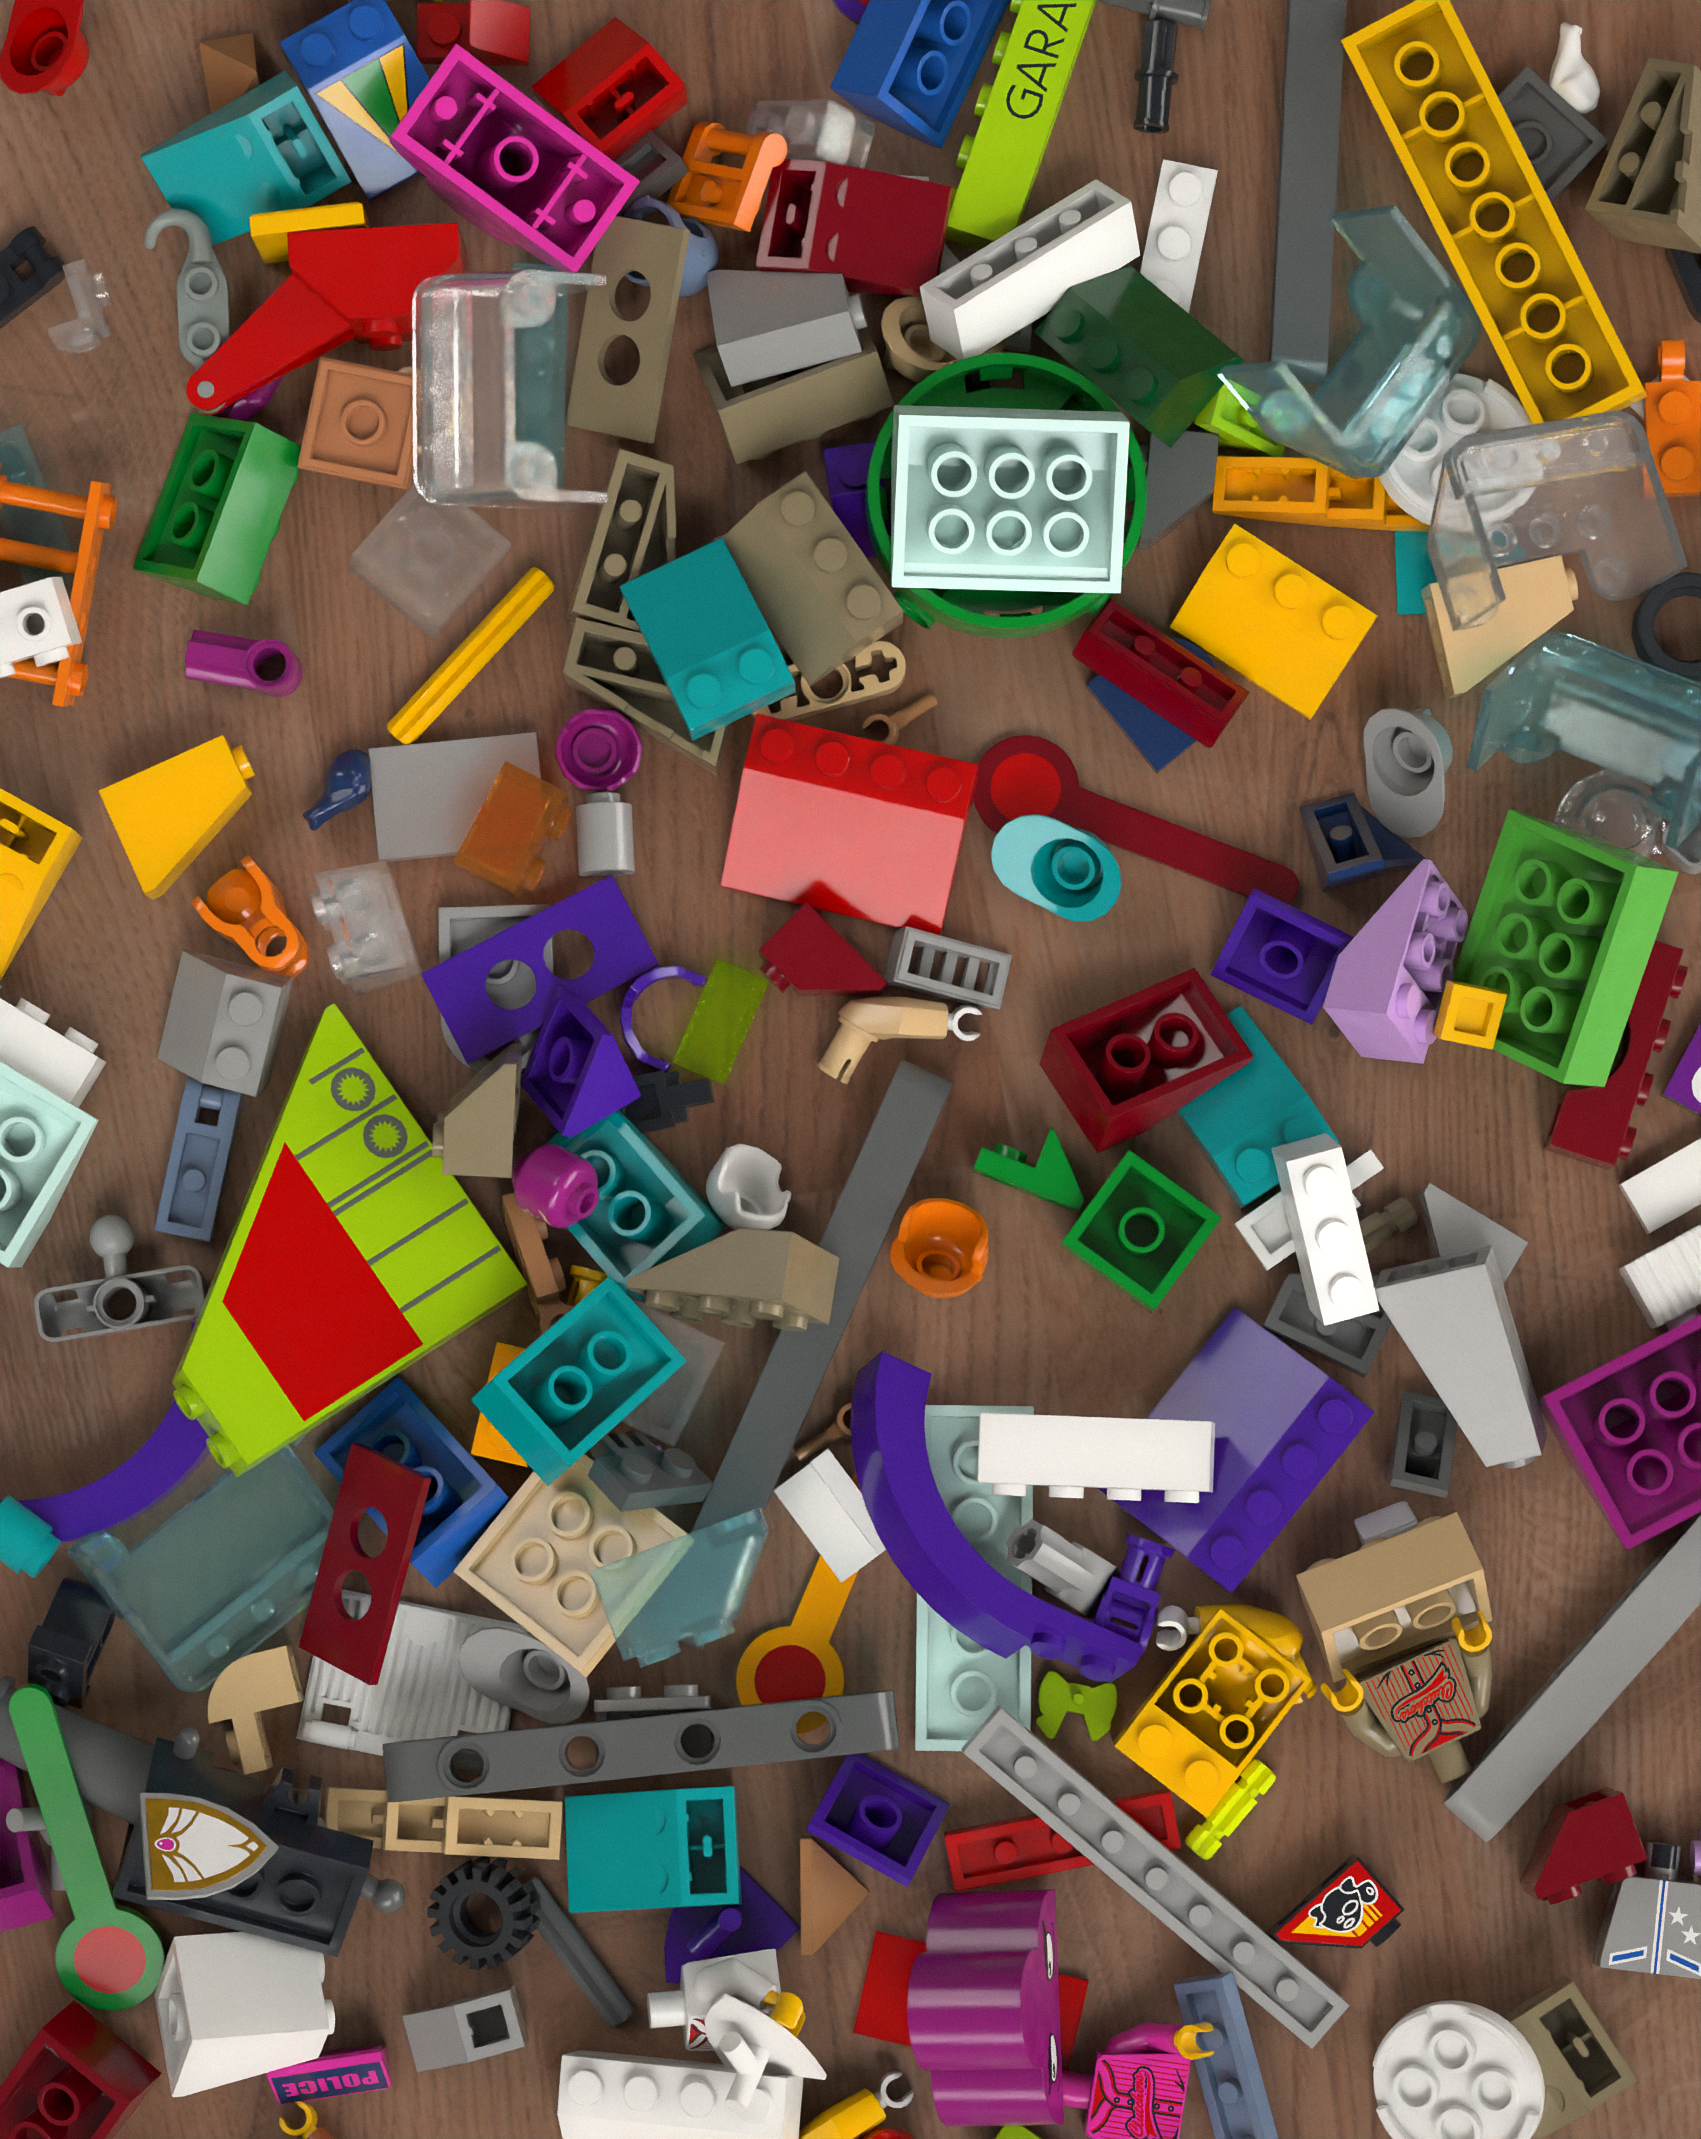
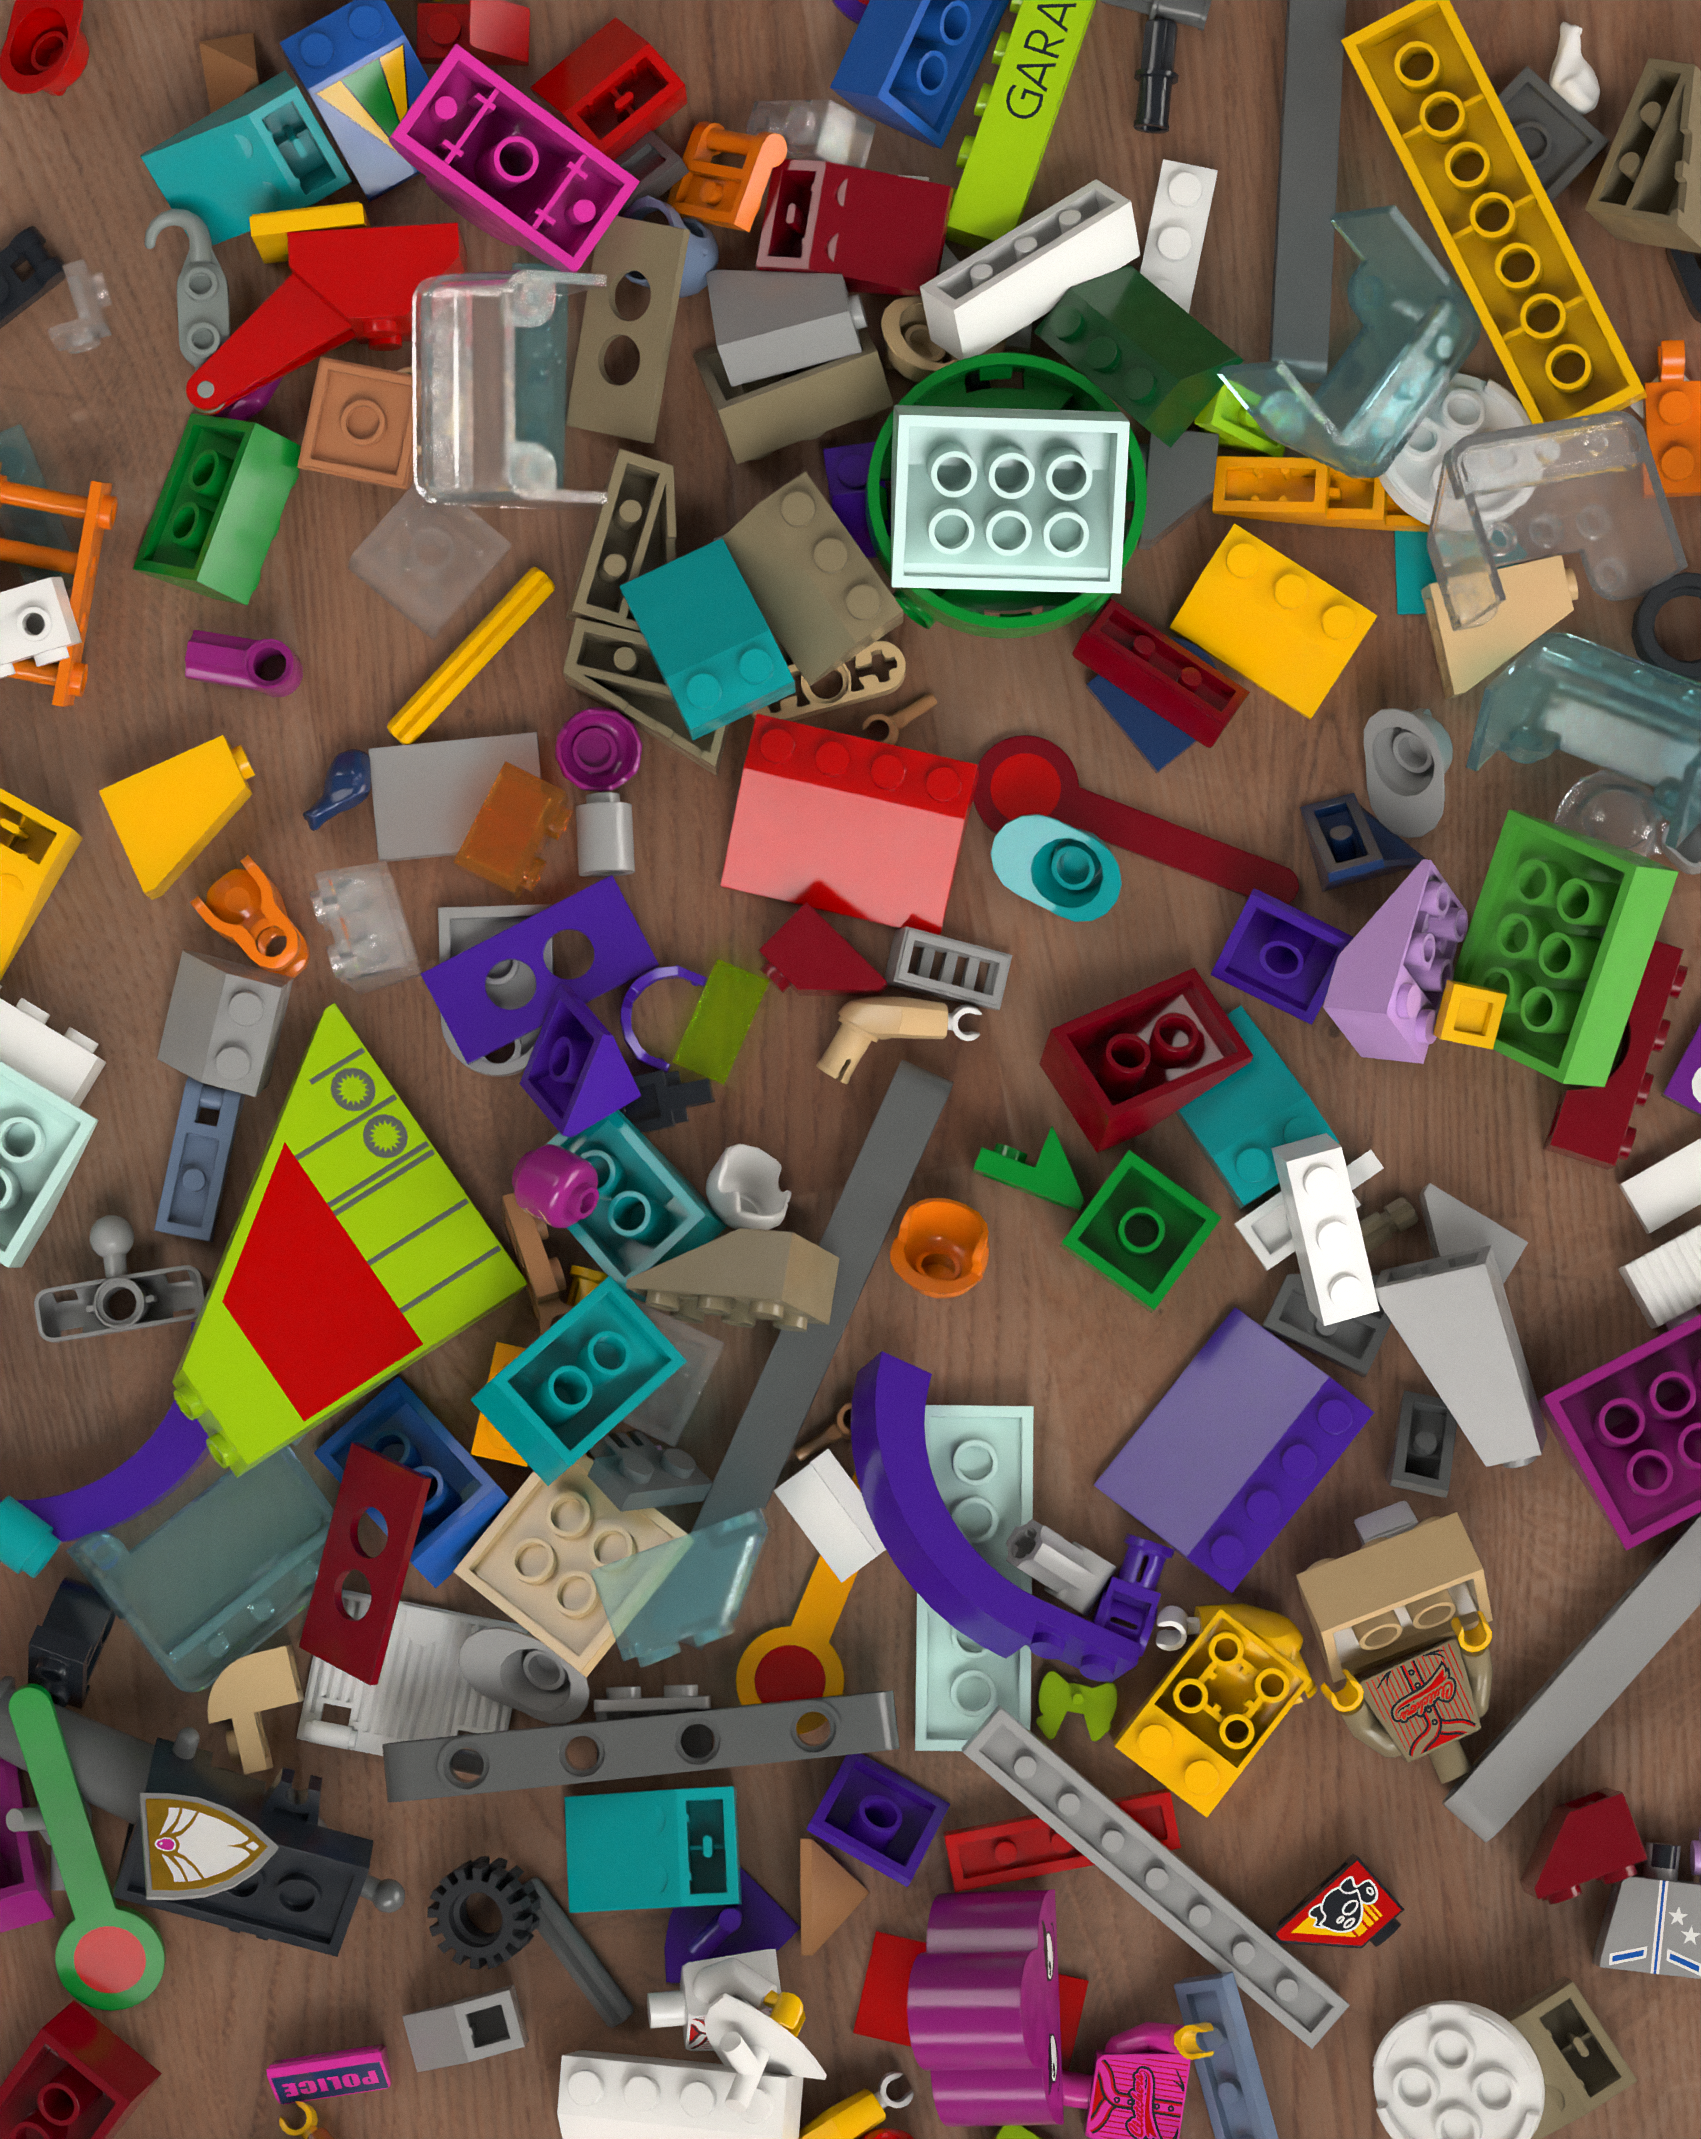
(239, 2008): white slope -> none
(449, 1824): tan slope -> none
(483, 1121): dark tan slope -> none
(1096, 1453): white brick -> none
(1231, 1809): neon yellow axle -> none

